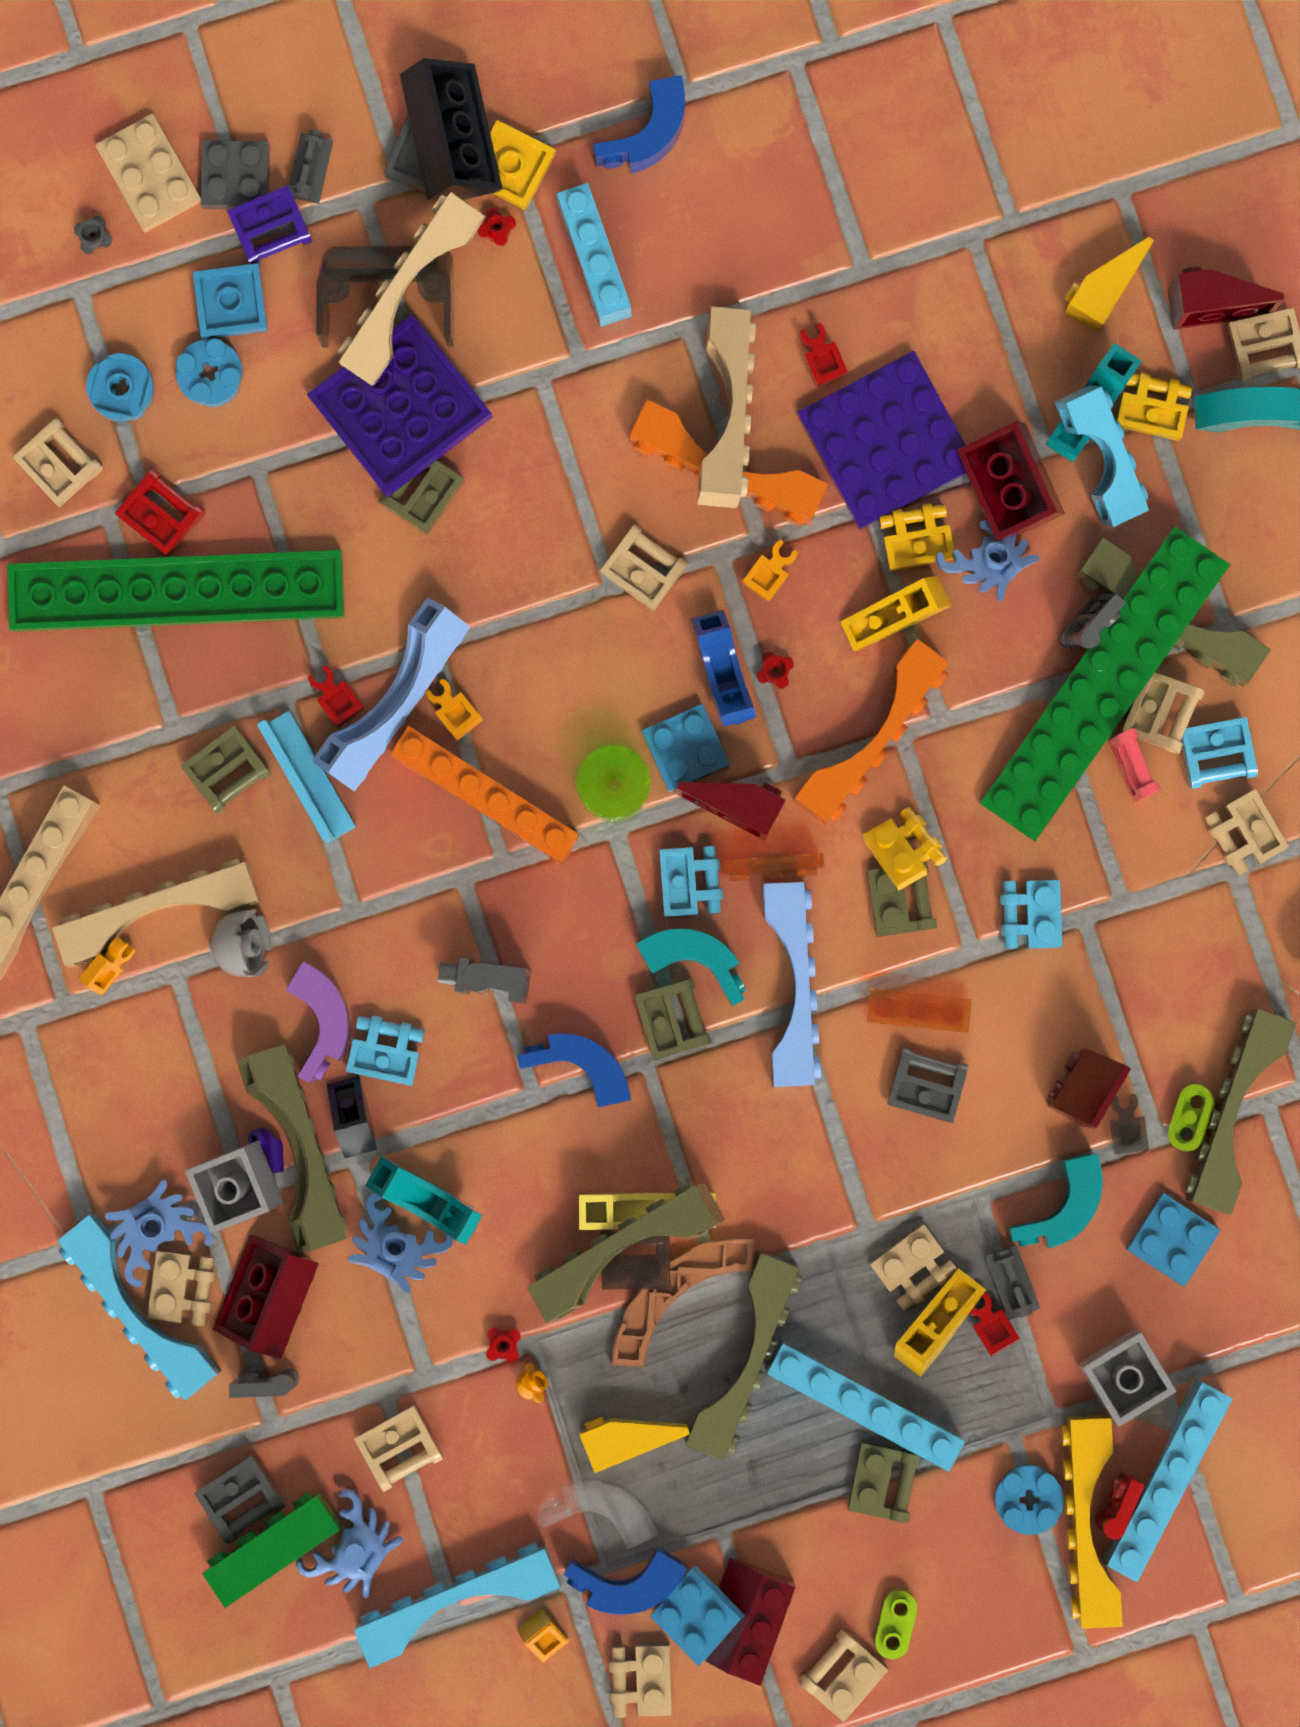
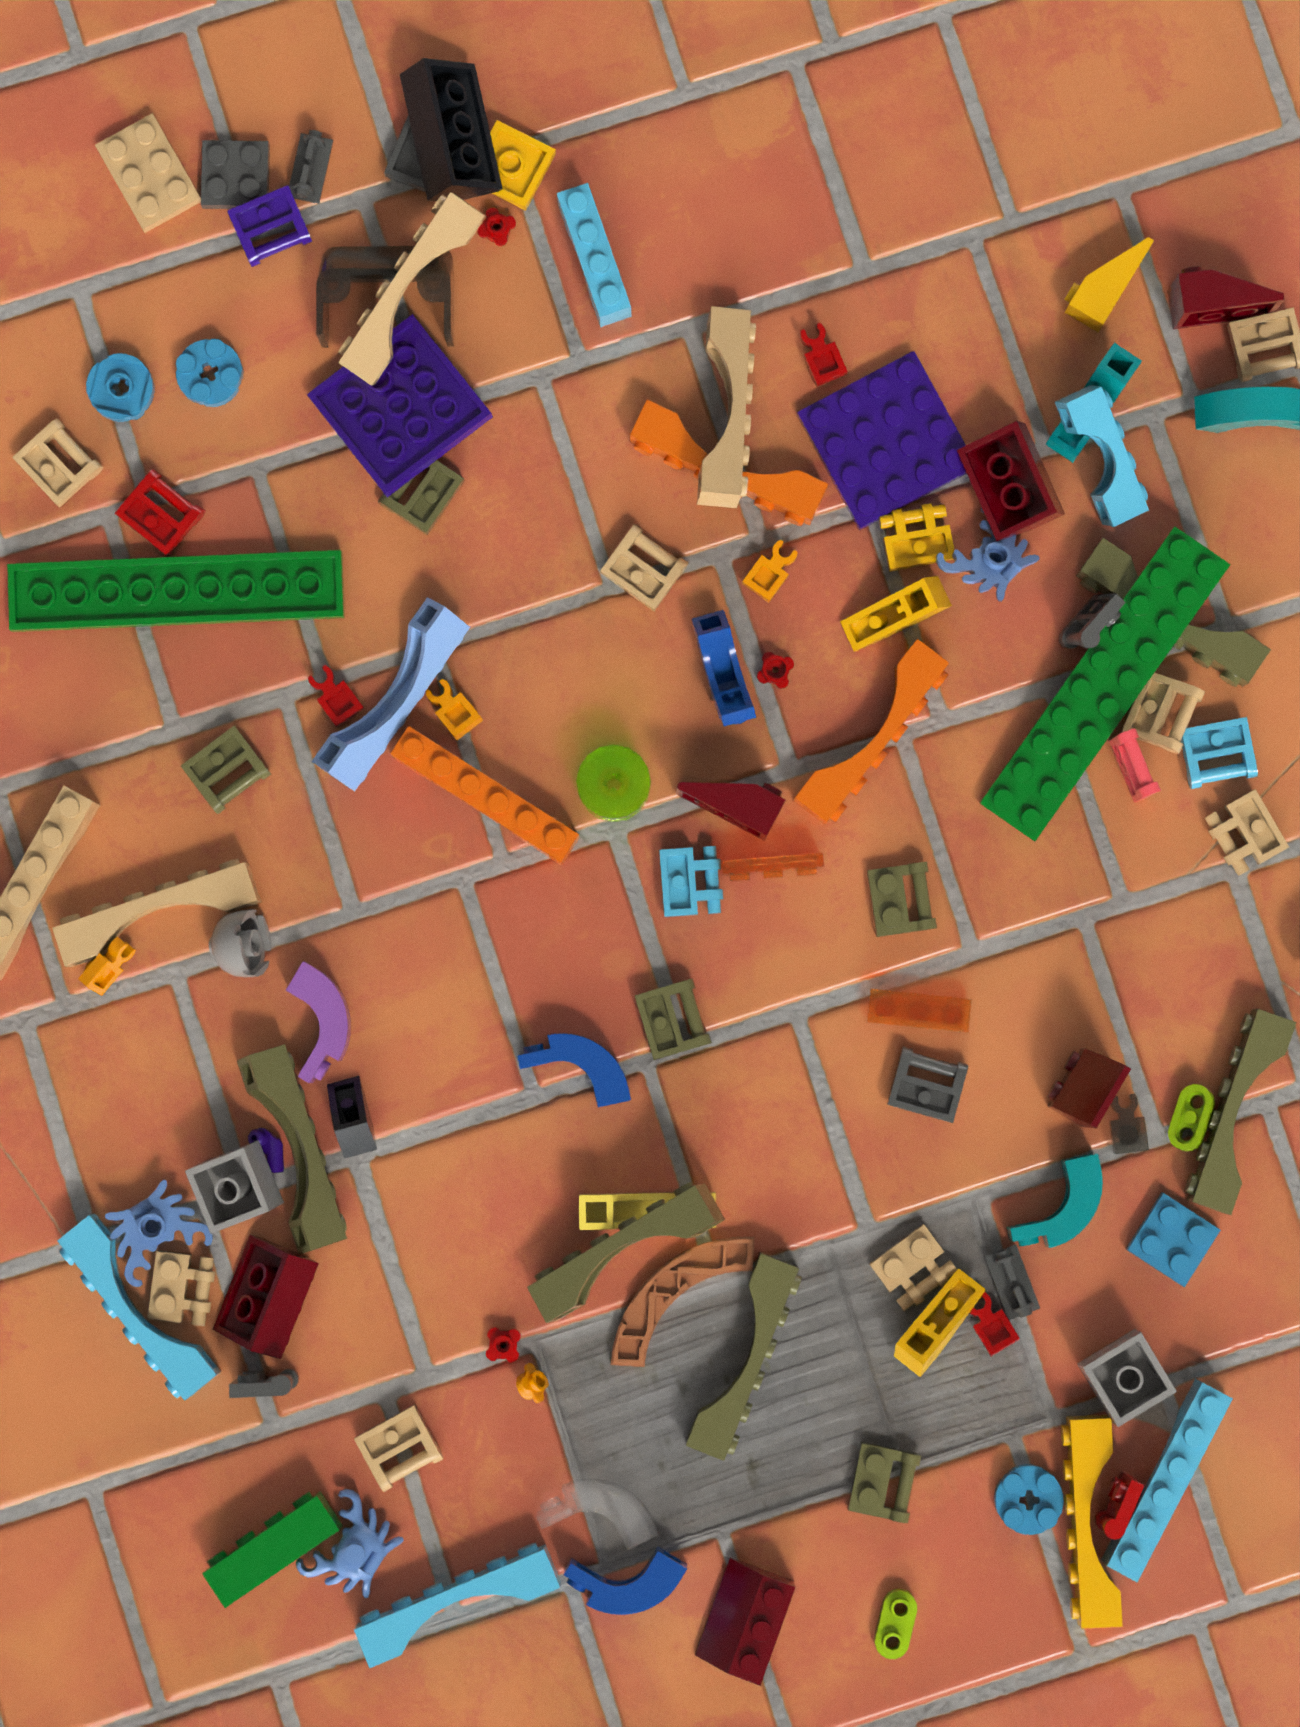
(89, 226): dark grey plate -> none
(230, 301): dark azure plate -> none
(233, 1489): dark grey plate -> none
(306, 777): medium azure fence -> none
(383, 1061): medium azure plate -> none
(392, 1251): medium blue animal -> none
(424, 1199): teal arch -> none
(486, 977): dark grey hips -> none
(542, 1635): light orange slope -> none
(622, 1439): yellow slope -> none
(639, 1270): clear smoke plate -> none
(652, 1680): tan plate -> none
(656, 138): blue arch -> none
(685, 747): dark azure plate -> none
(692, 945): teal arch -> none
(697, 1615): dark azure plate -> none
(786, 914): light blue arch -> none
(850, 1683): tan plate -> none
(865, 1406): medium azure arch -> none
(896, 855): yellow plate -> none
(1042, 914): medium azure plate -> none
(1152, 415): yellow plate -> none

